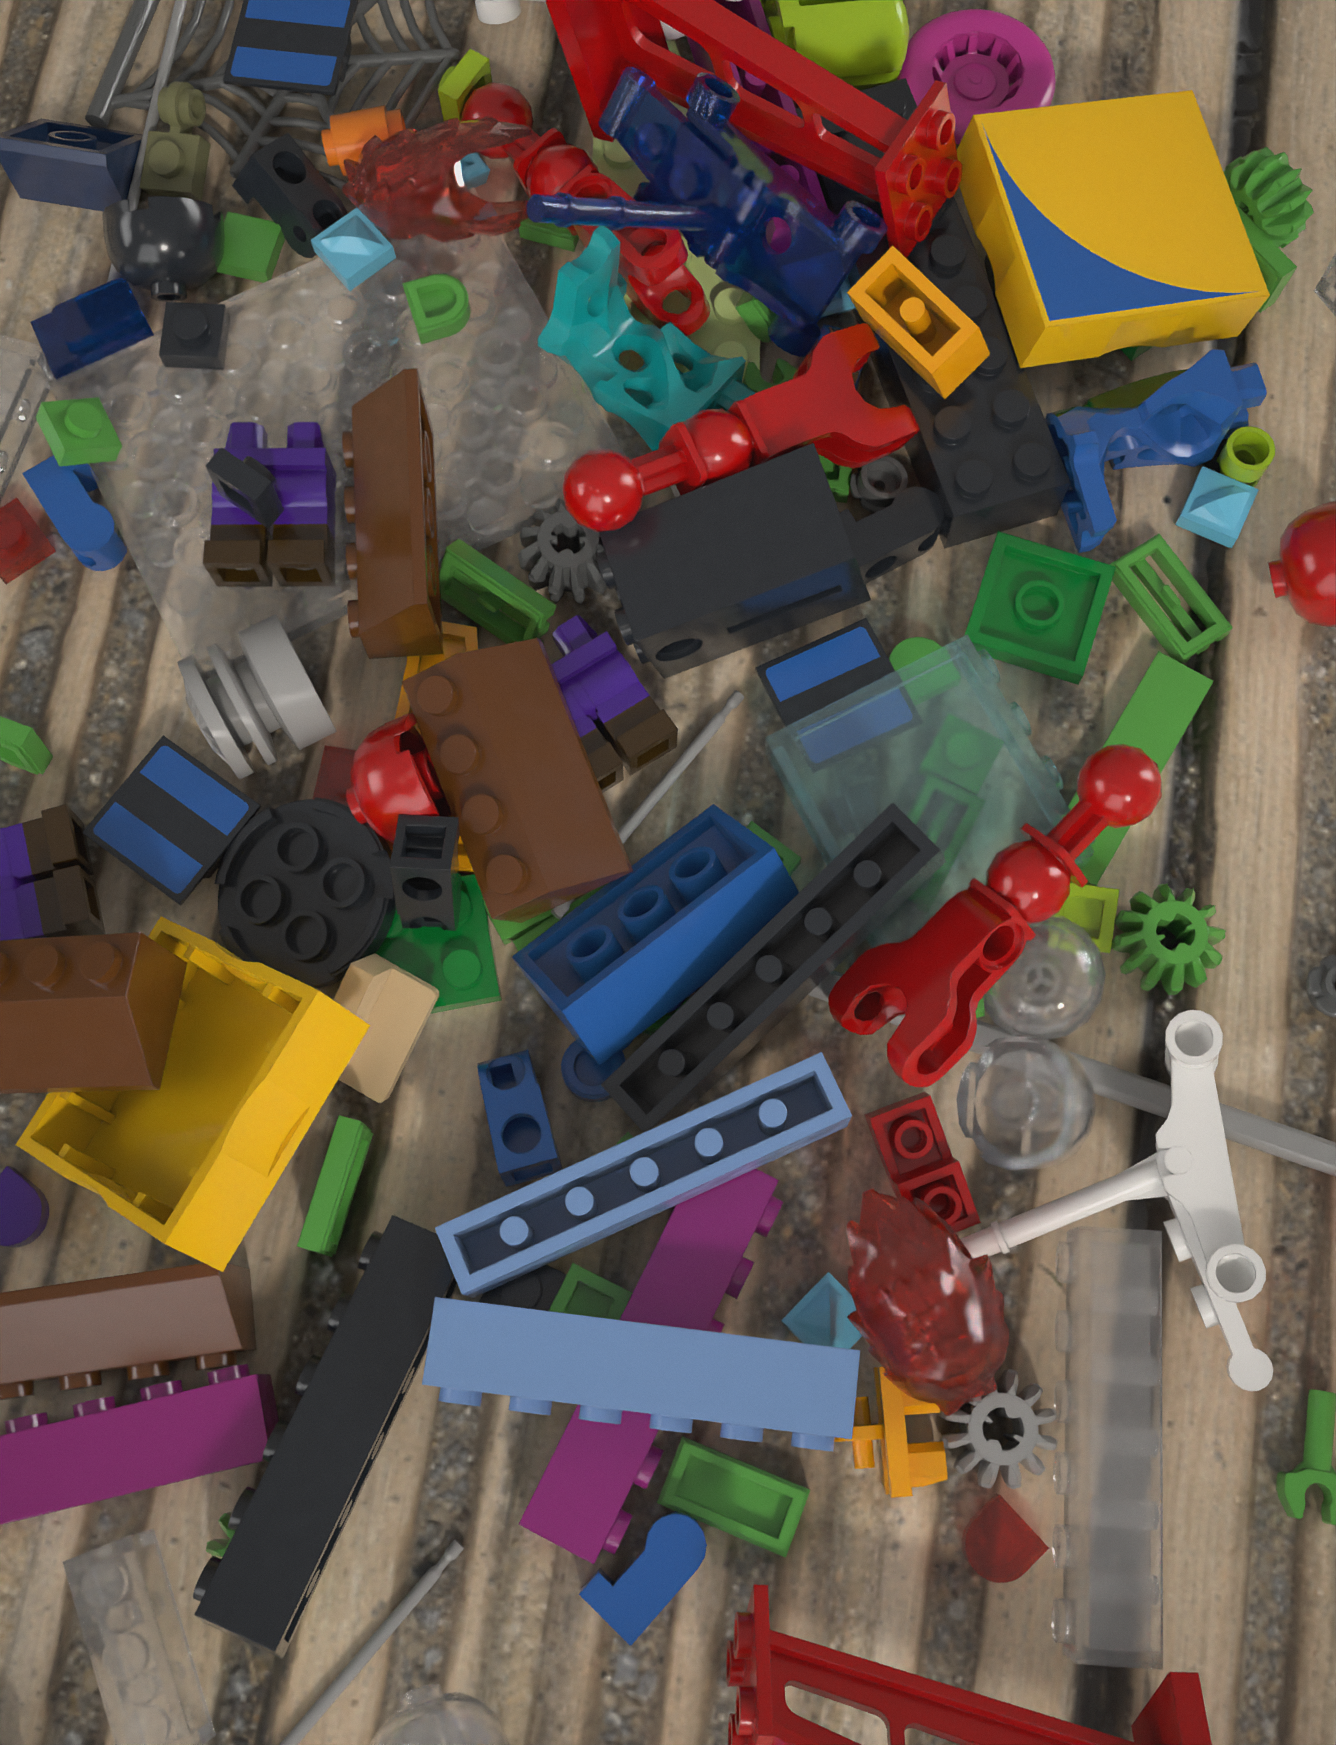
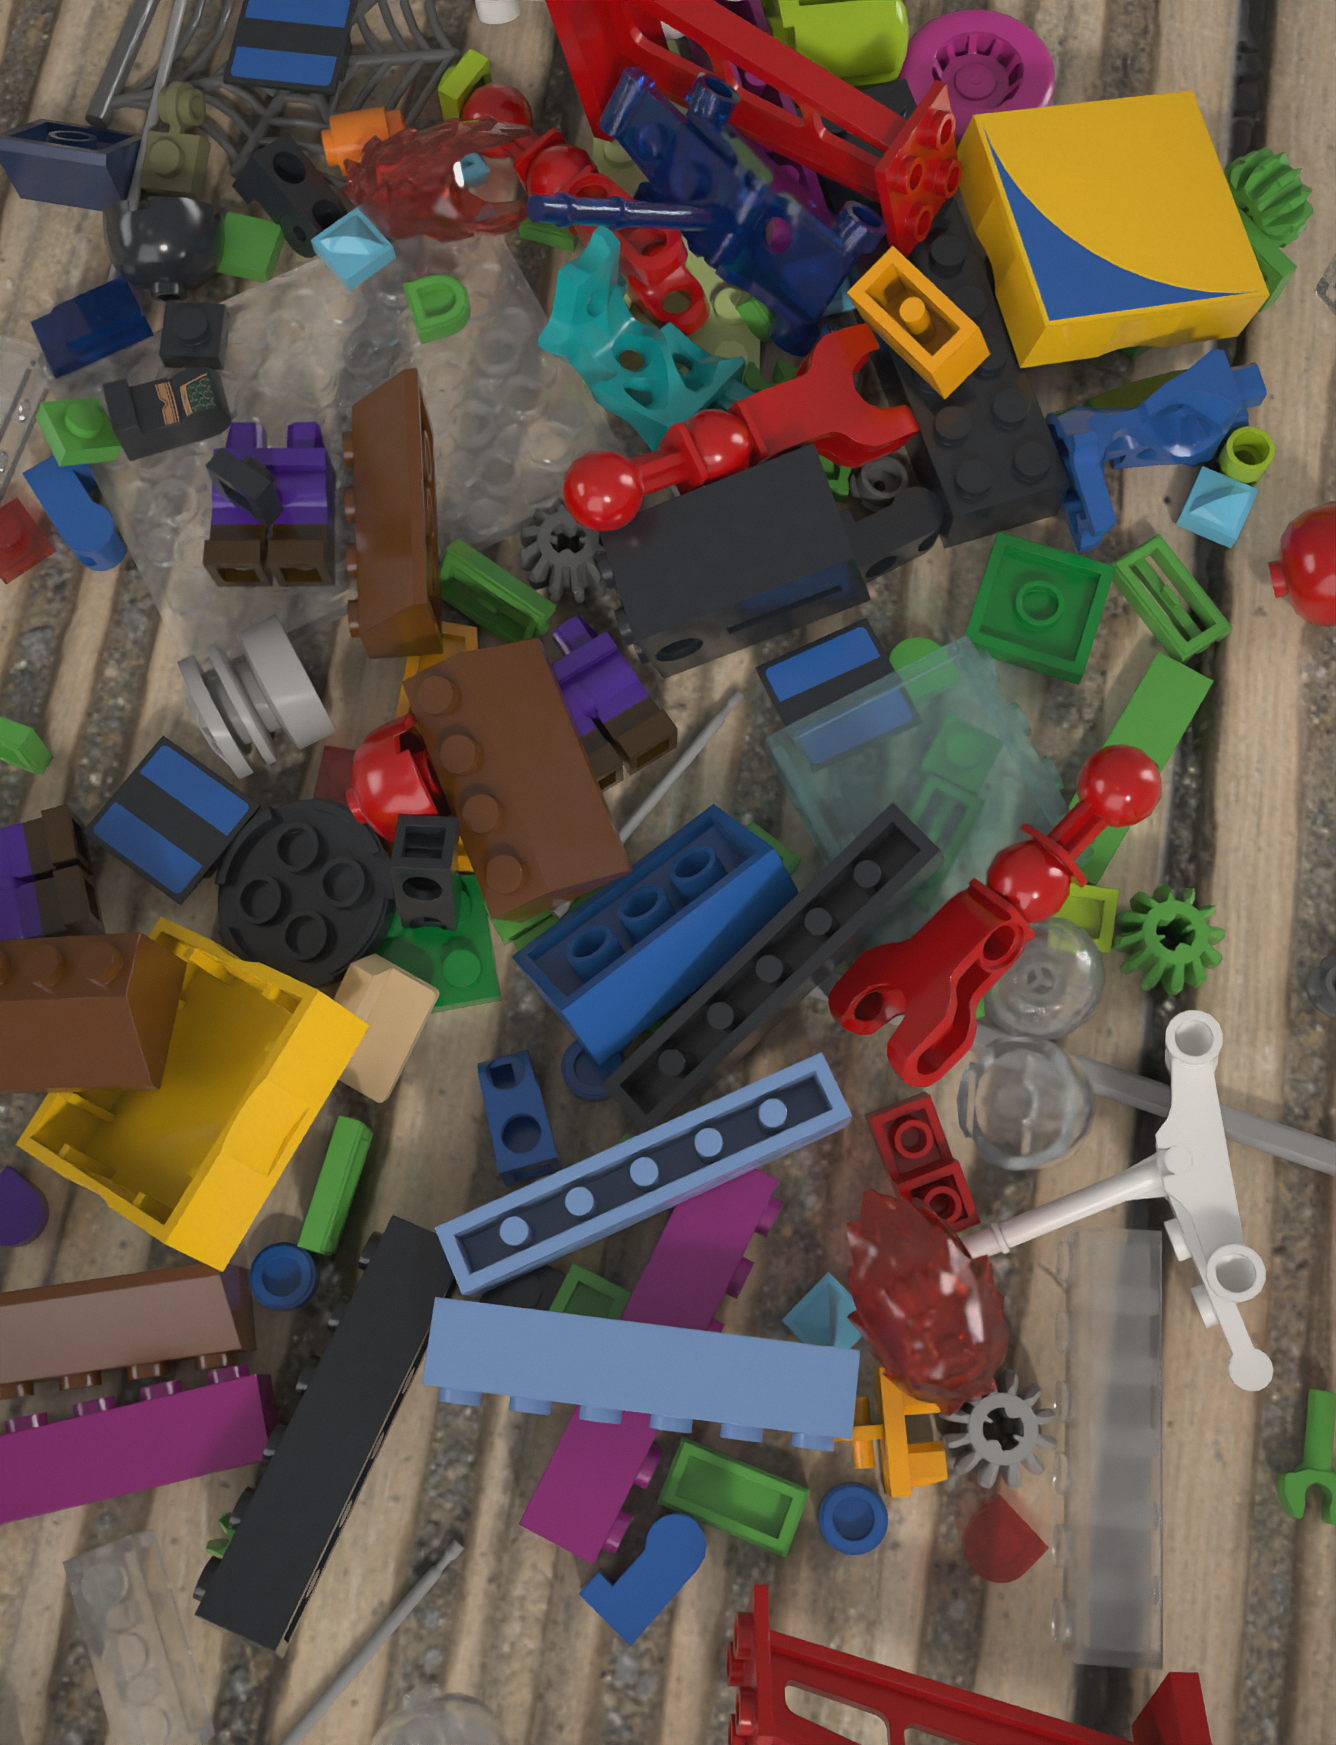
(167, 411): none -> black leg
(284, 1276): none -> blue tile
(852, 1518): none -> blue tile

